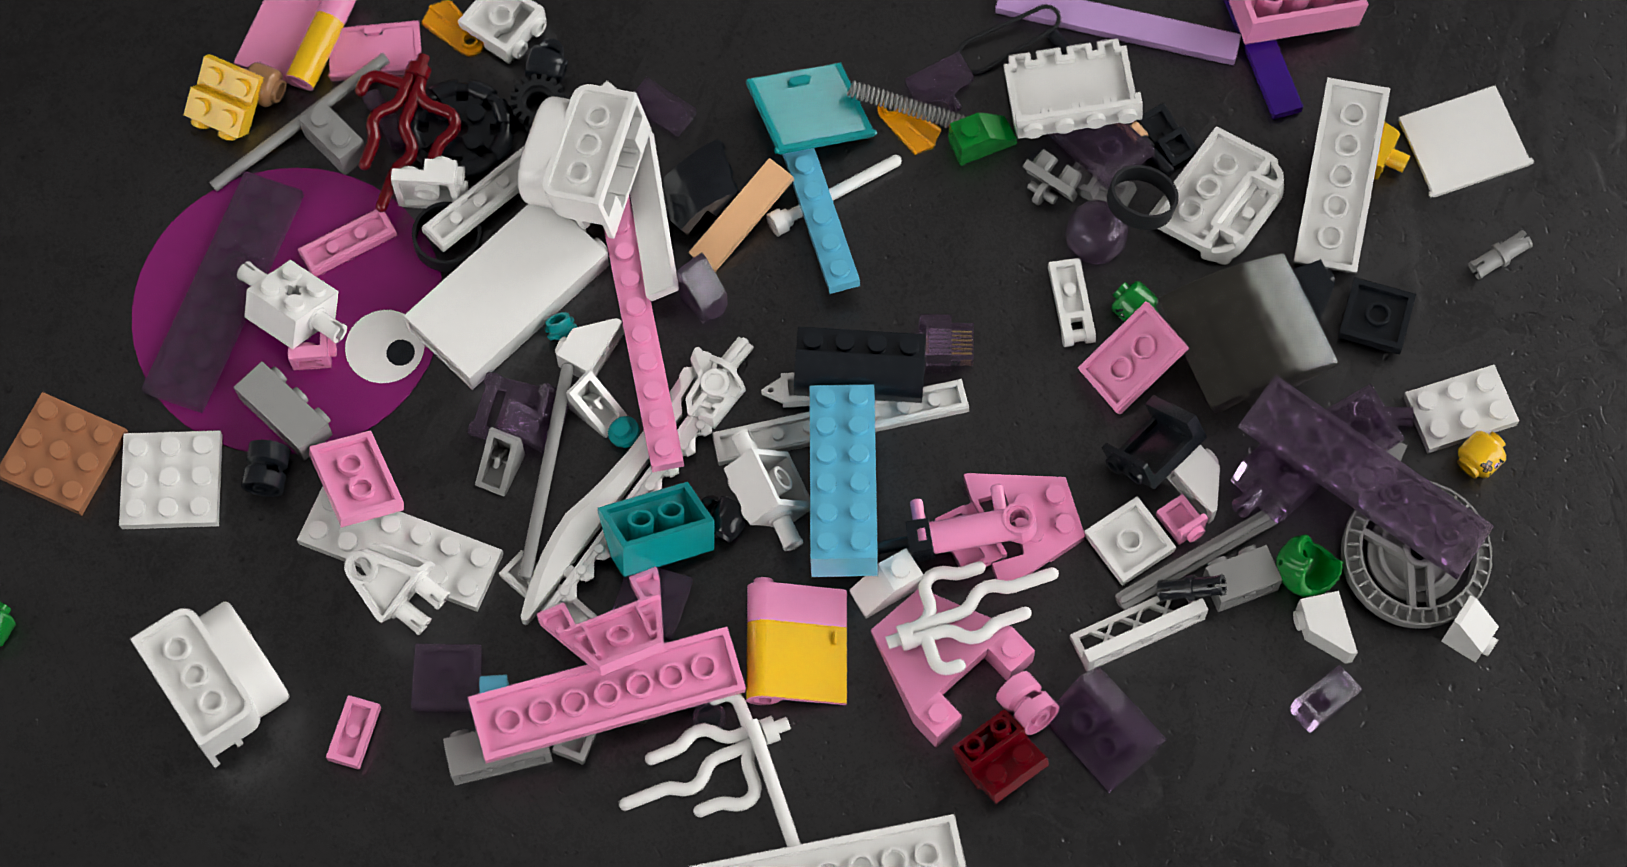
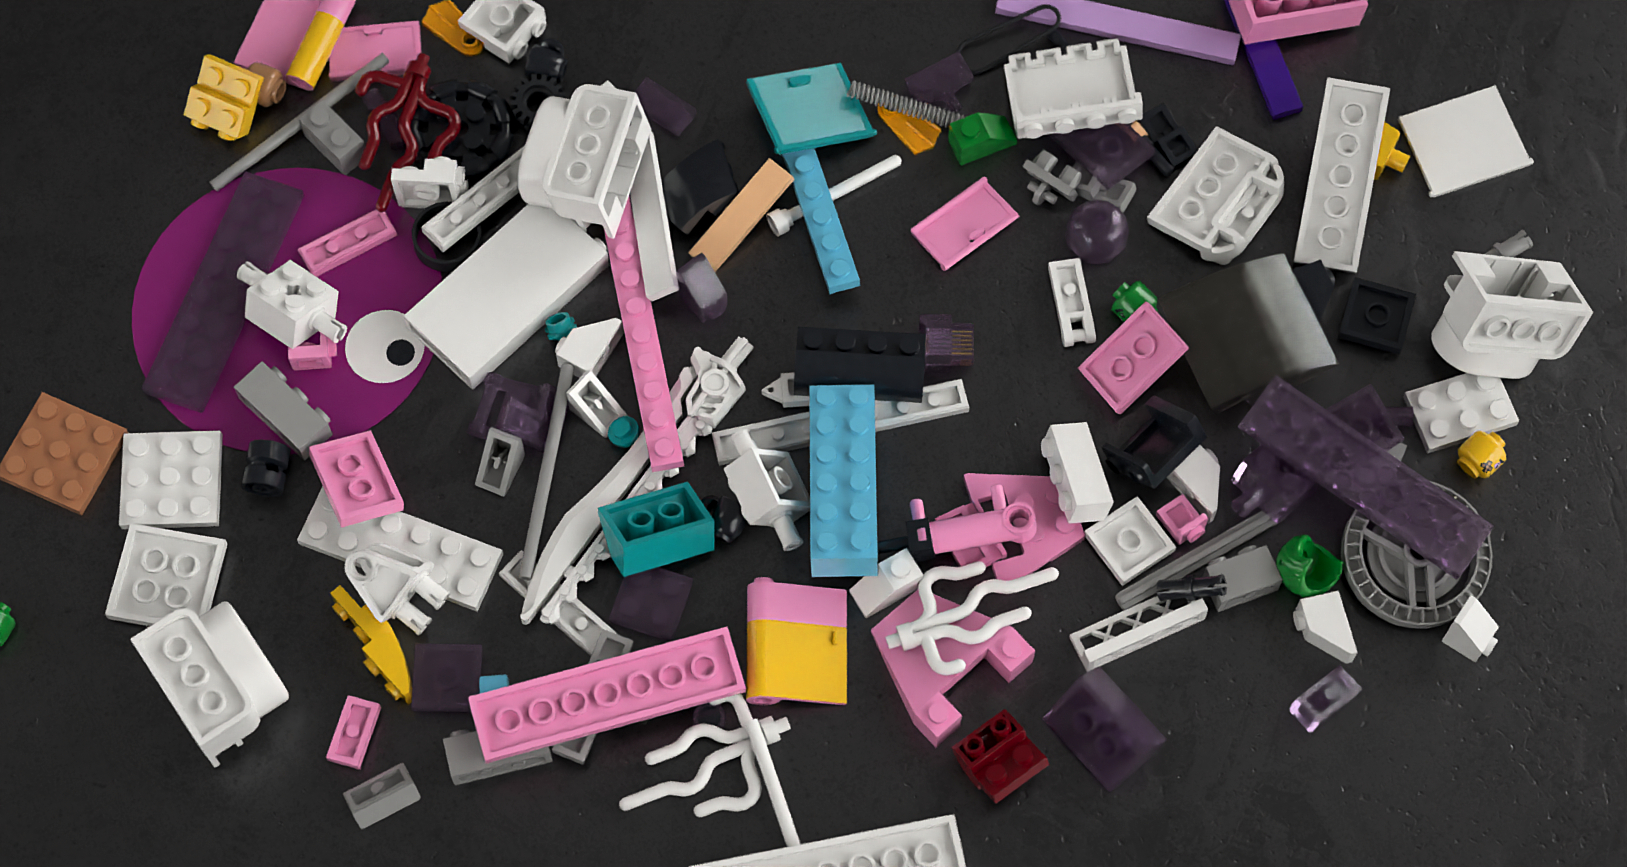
(164, 573): none -> white plate
(382, 651): none -> yellow slope
(382, 796): none -> light grey slope
(615, 636): bright pink wing -> none
(971, 215): none -> bright pink door
(1027, 702): bright pink wheel -> none
(1077, 472): none -> white brick
(1148, 175): black tyre -> none
(1507, 315): none -> white brick

